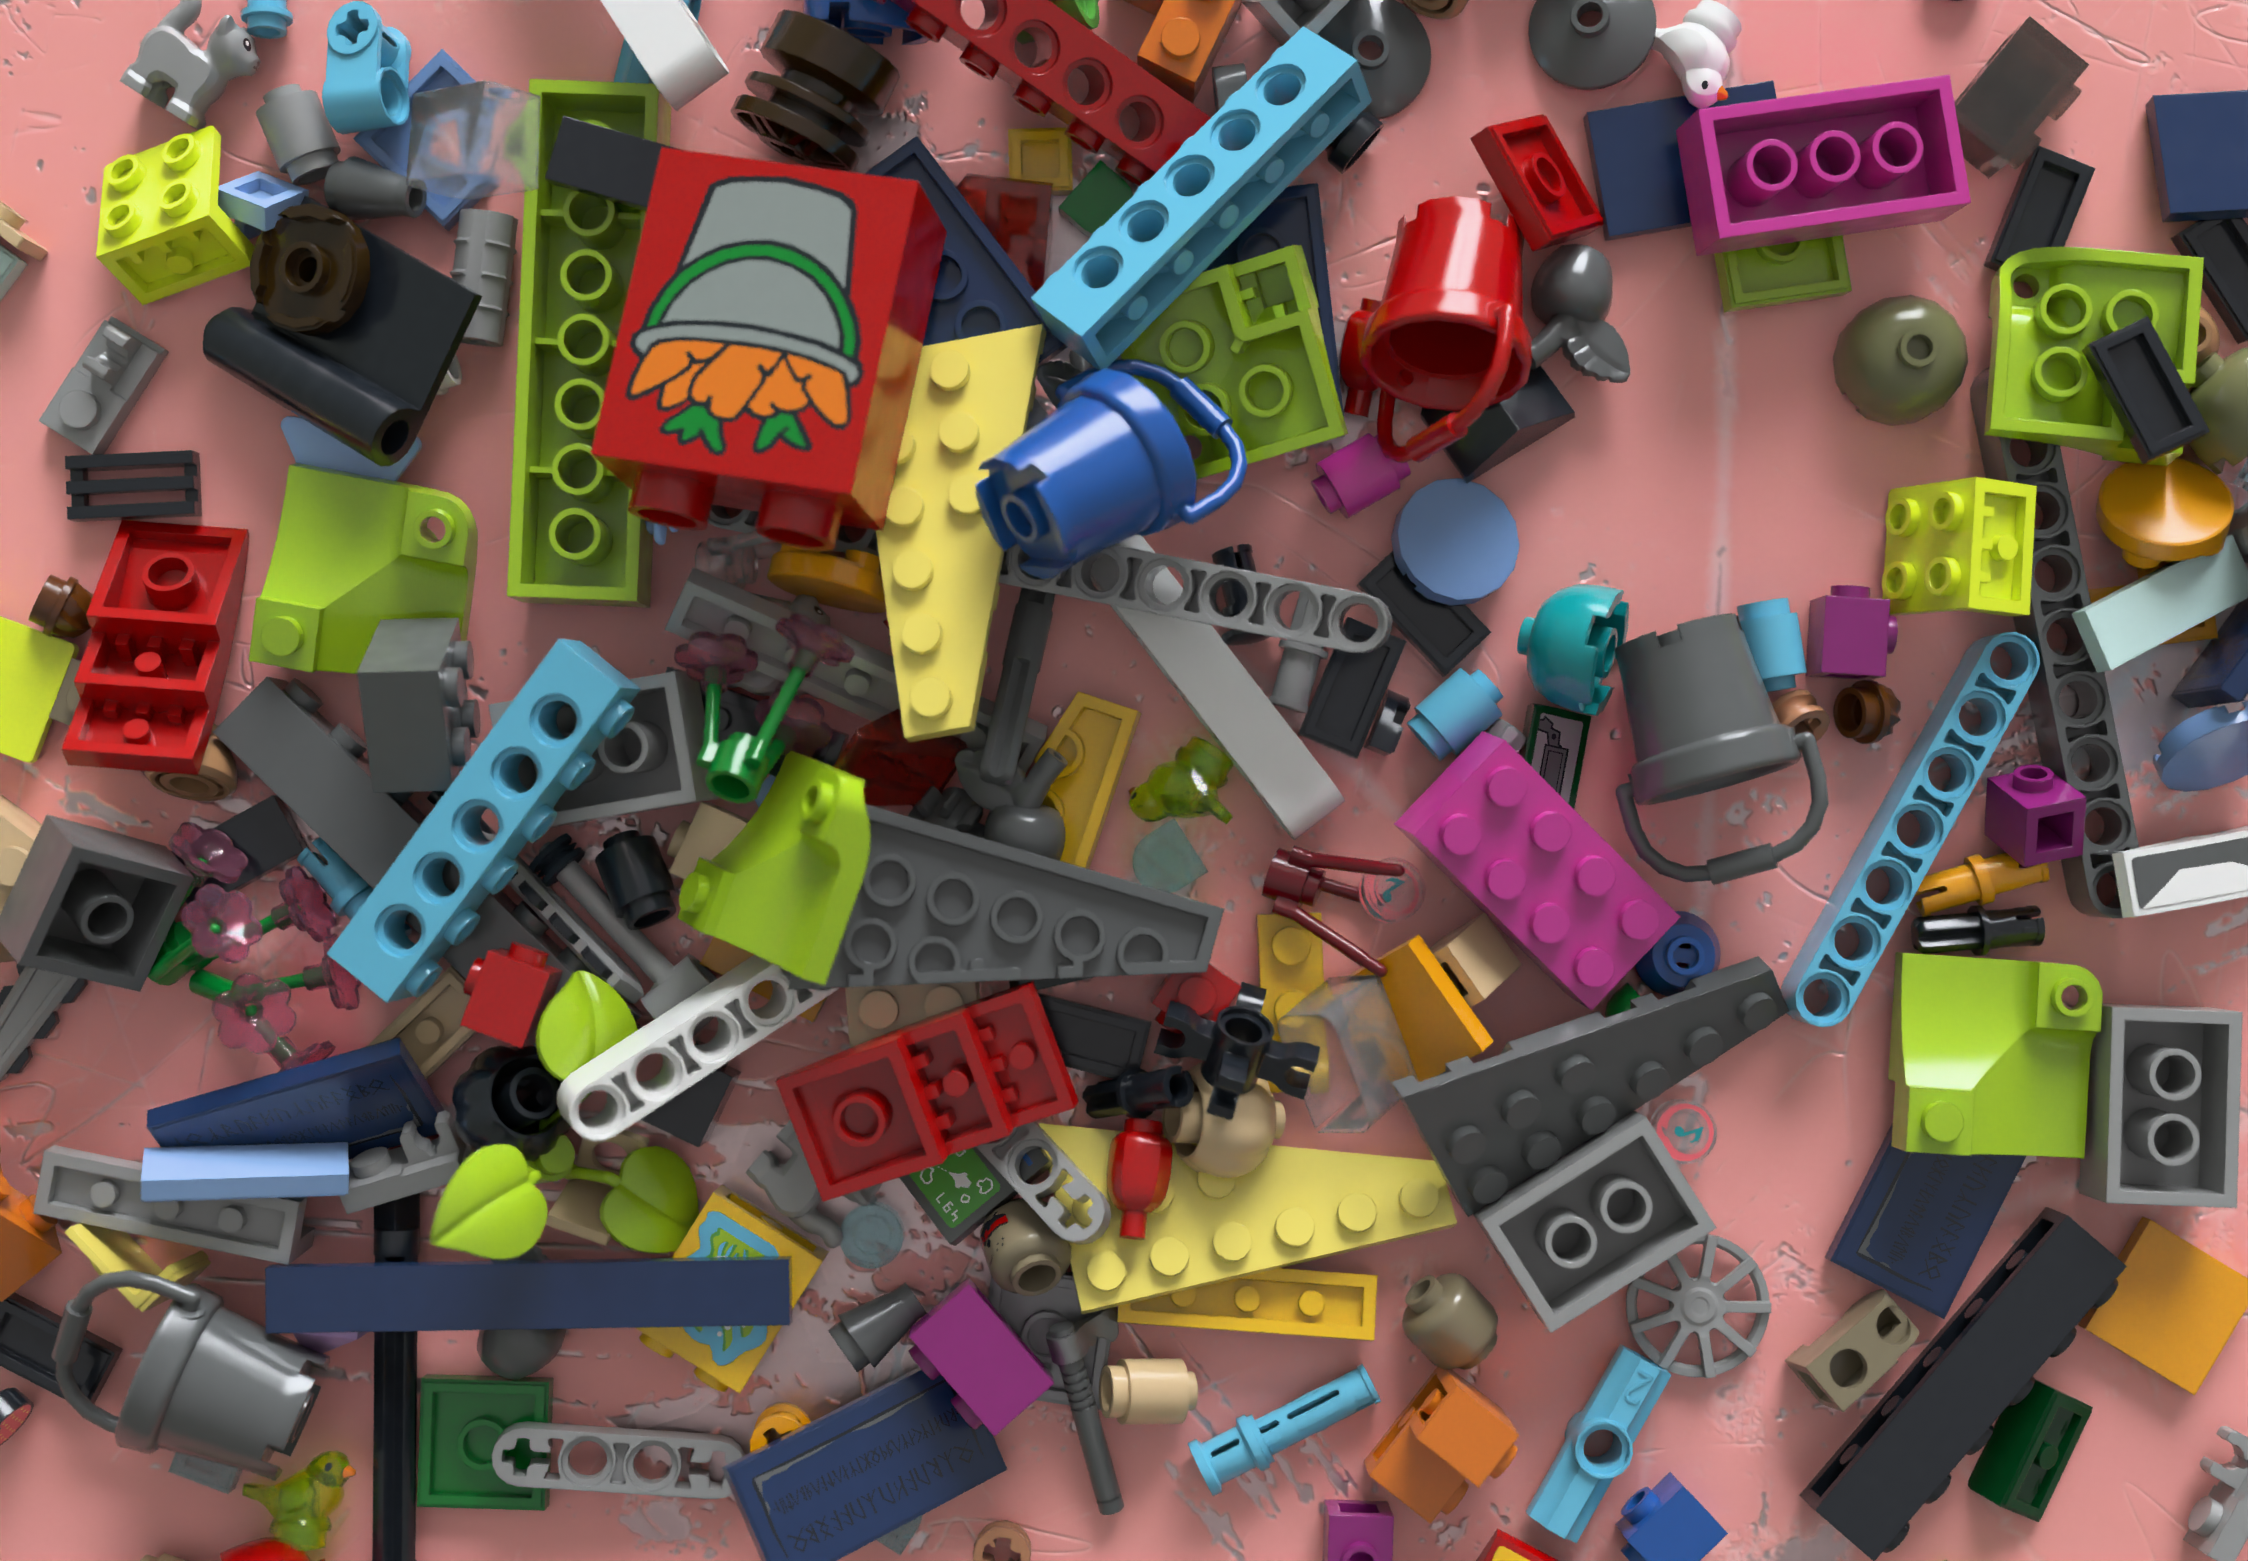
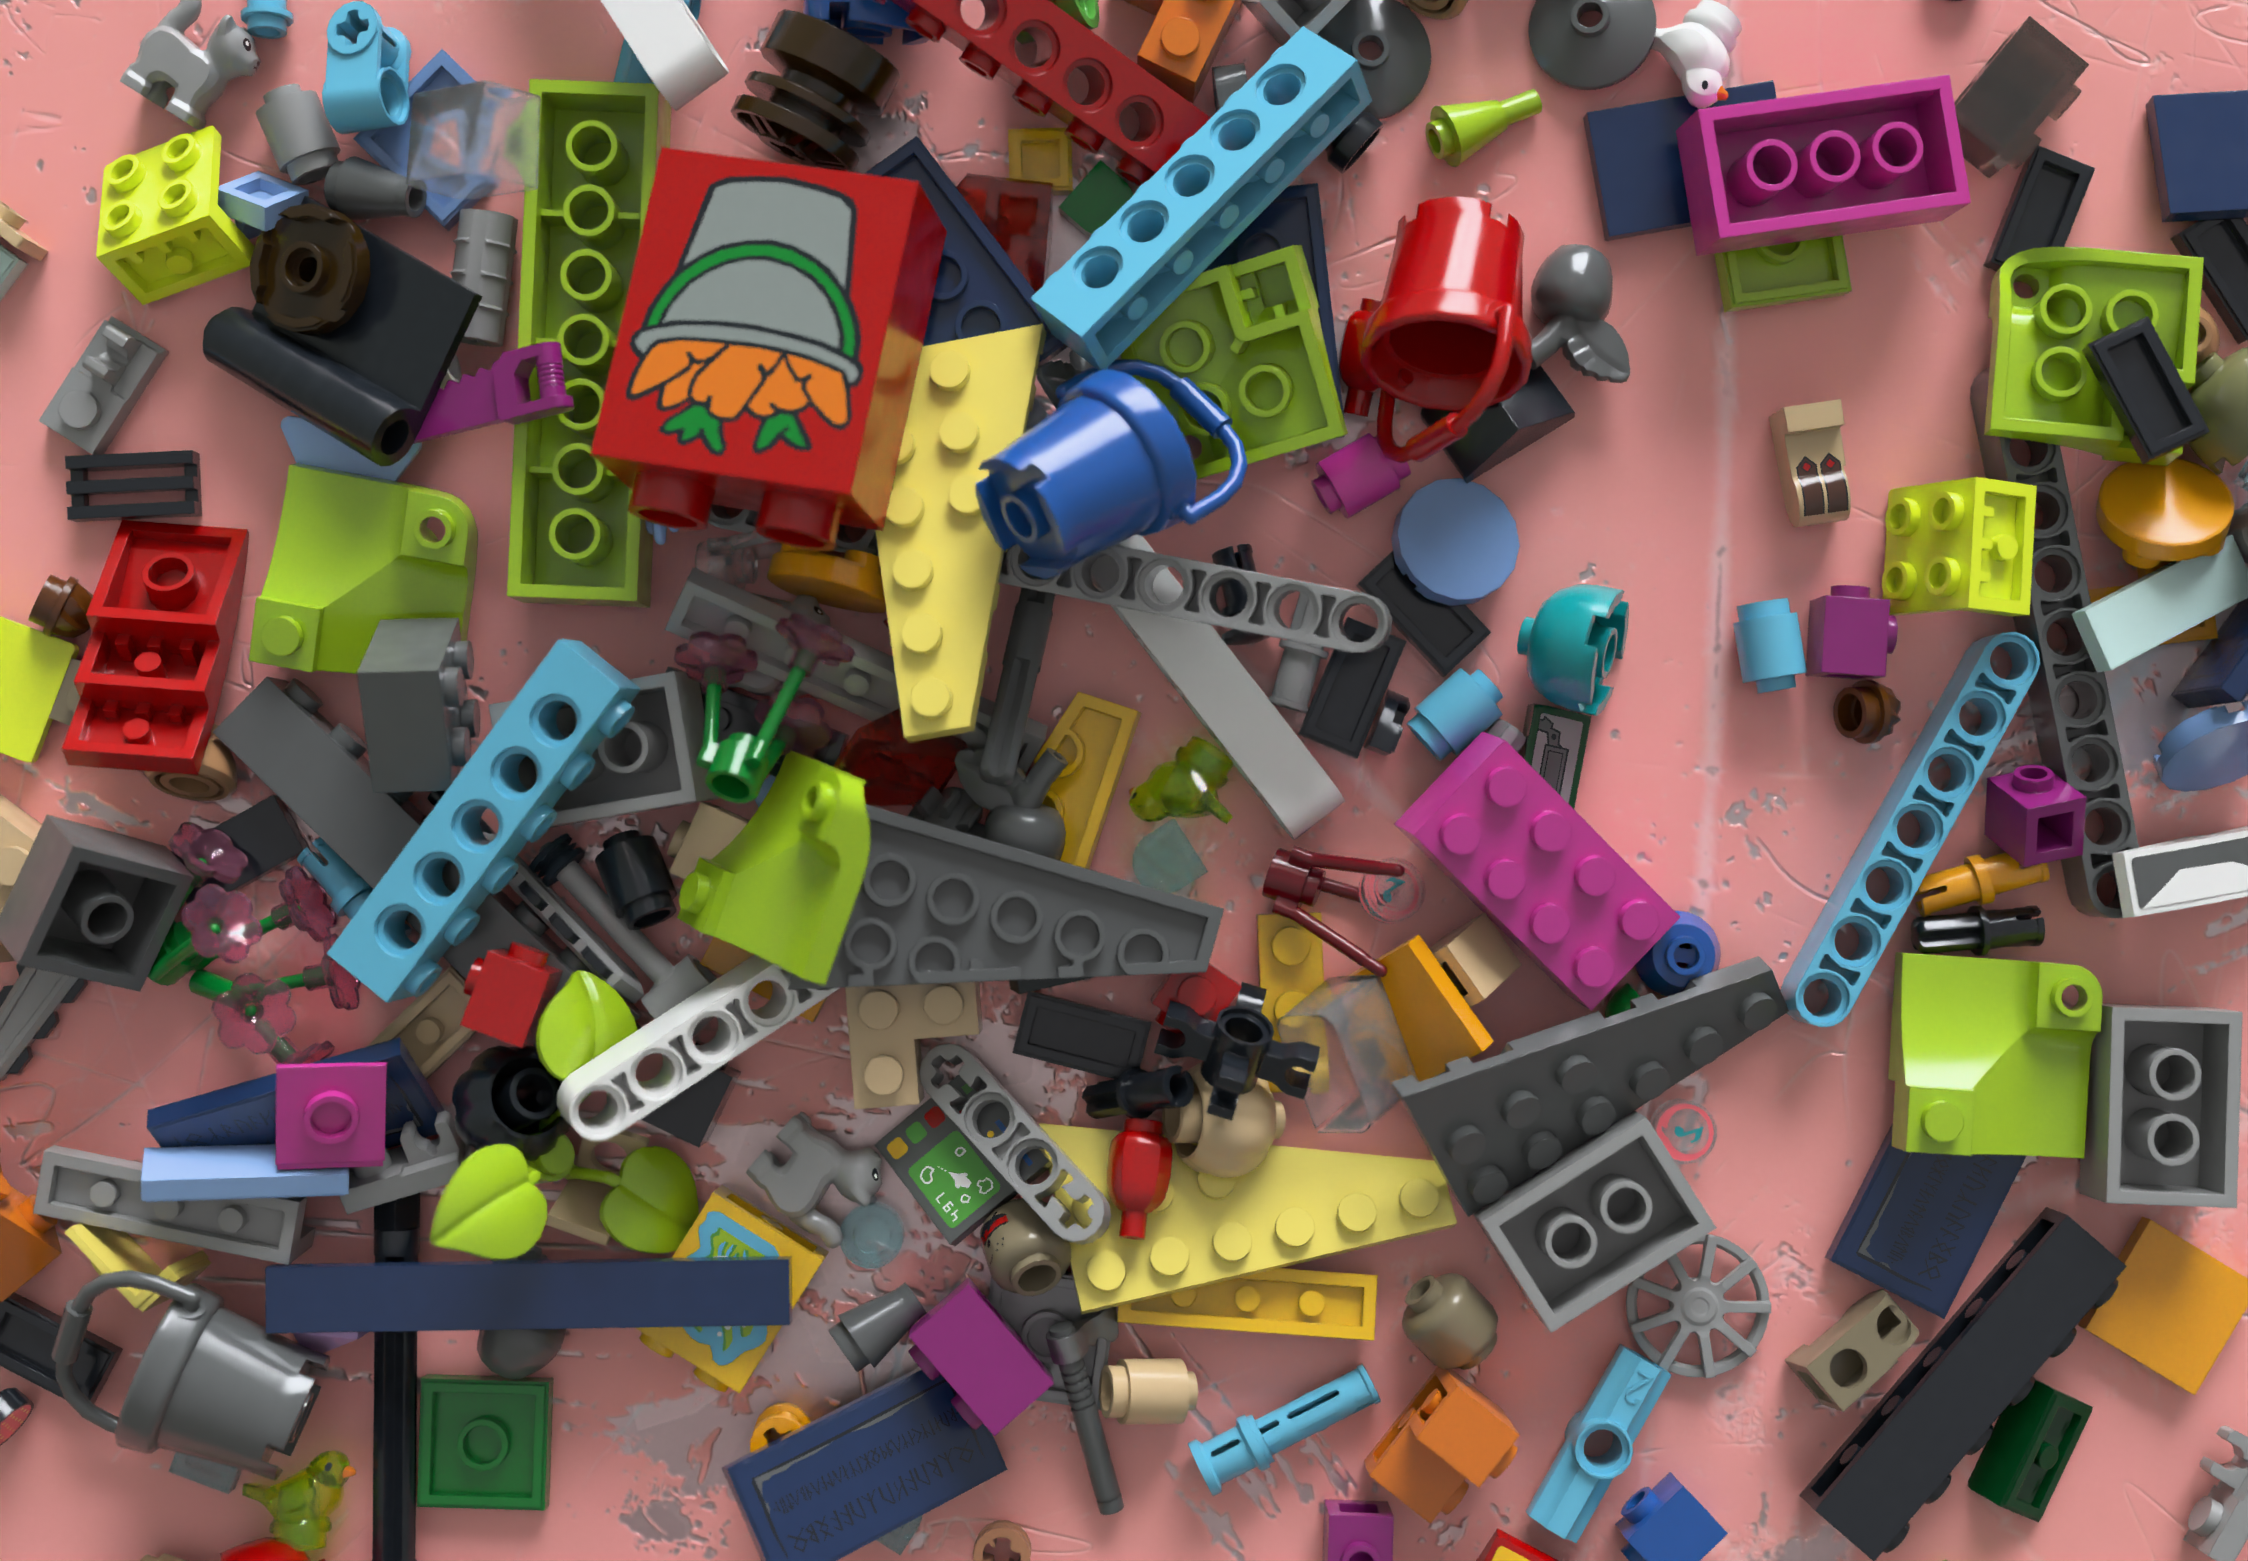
(330, 1115): none -> dark pink piece
(500, 394): none -> magenta piece
(604, 163): black tile -> none
(620, 1448): light grey beam -> none
(927, 1091): red slope -> none
(1465, 128): none -> lime cone
(1537, 181): red tile -> none
(1705, 726): dark grey piece -> none
(1801, 711): nougat bush -> none
(1812, 462): none -> tan leg
(1900, 359): olive cylinder -> none

